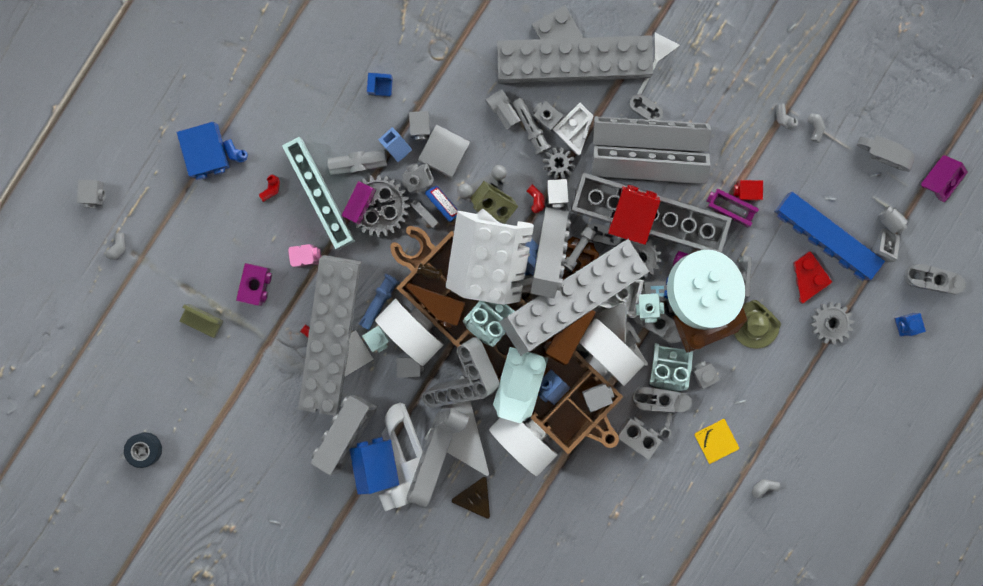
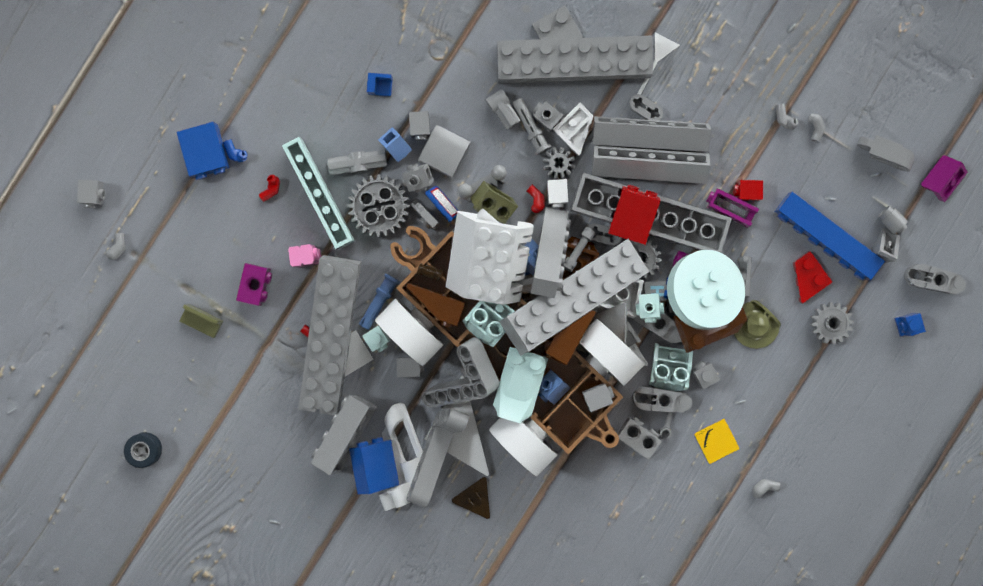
(359, 202): magenta panel -> none

